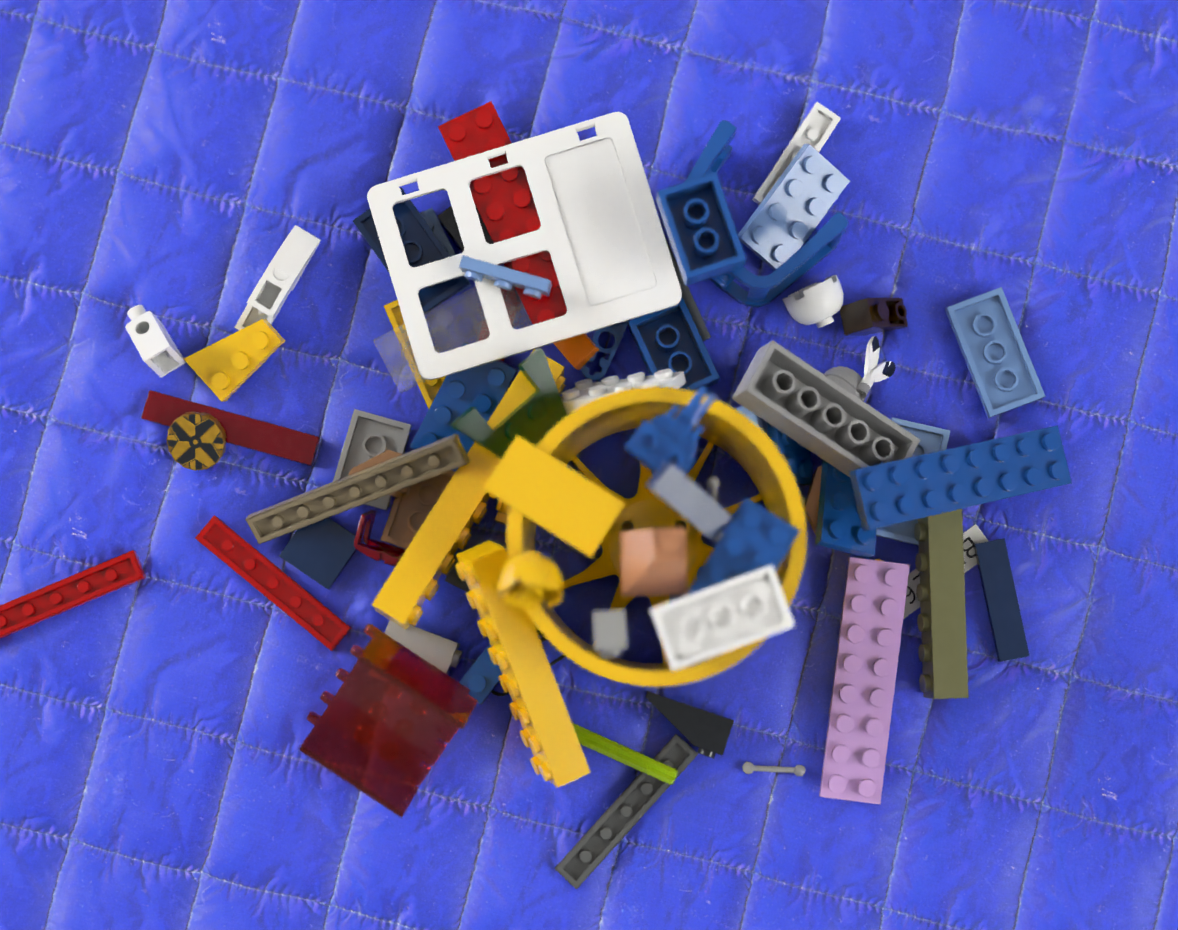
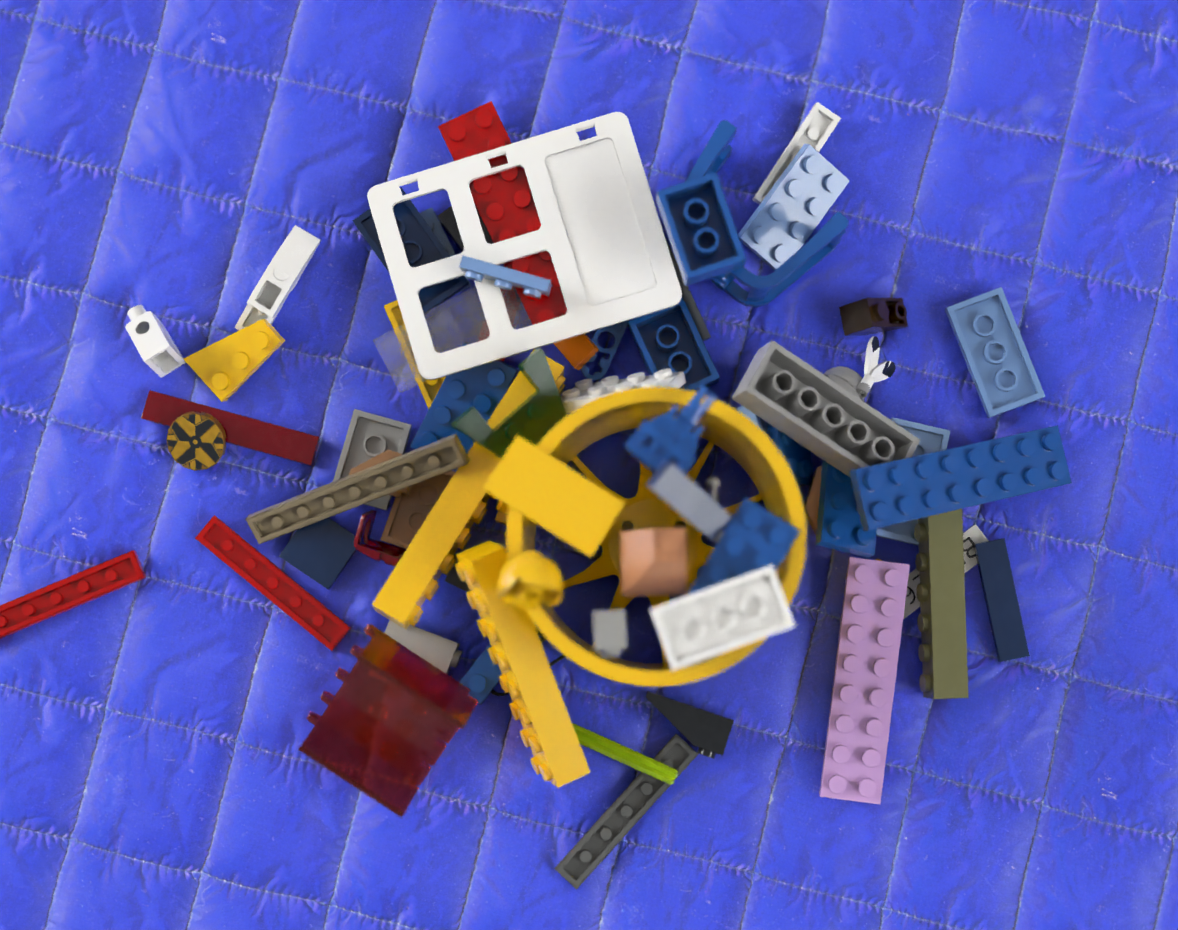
(798, 770): light grey hinge -> none
(816, 302): white cylinder -> none

